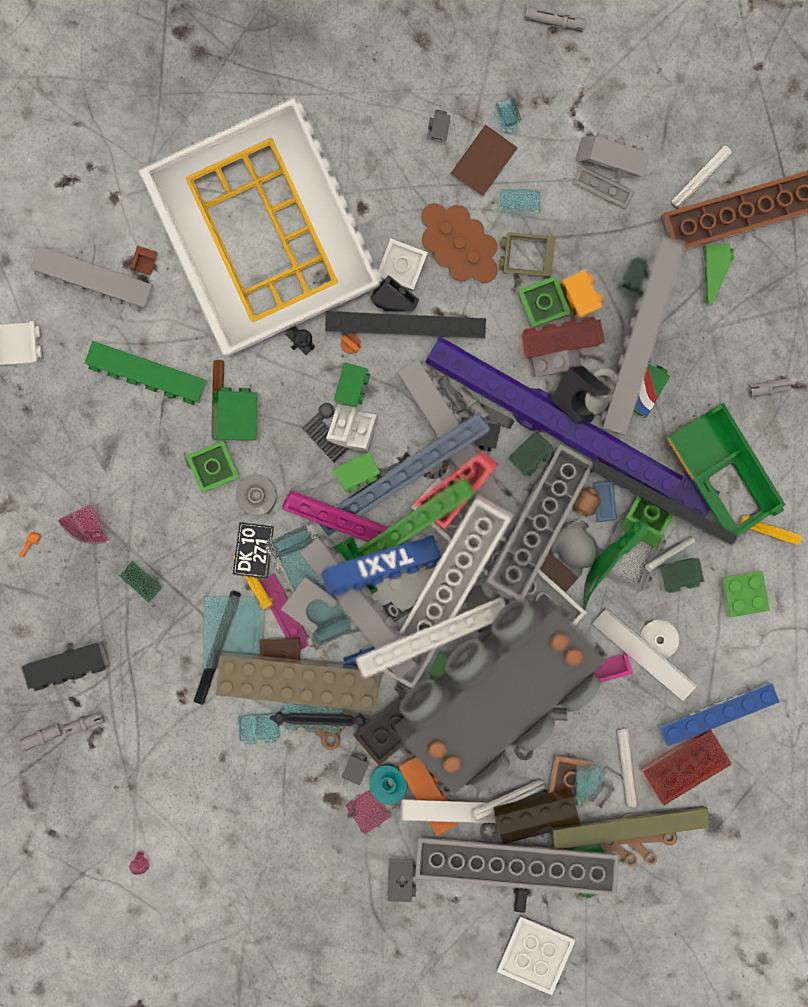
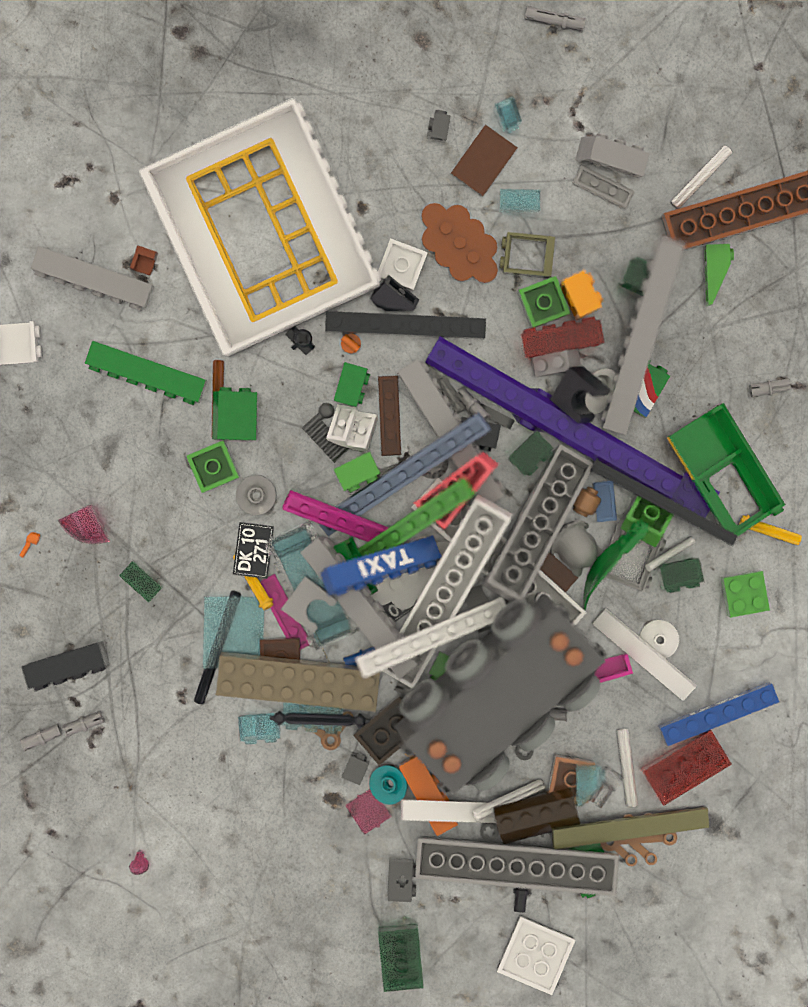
(389, 415): none -> reddish brown tile
(400, 958): none -> clear green brick

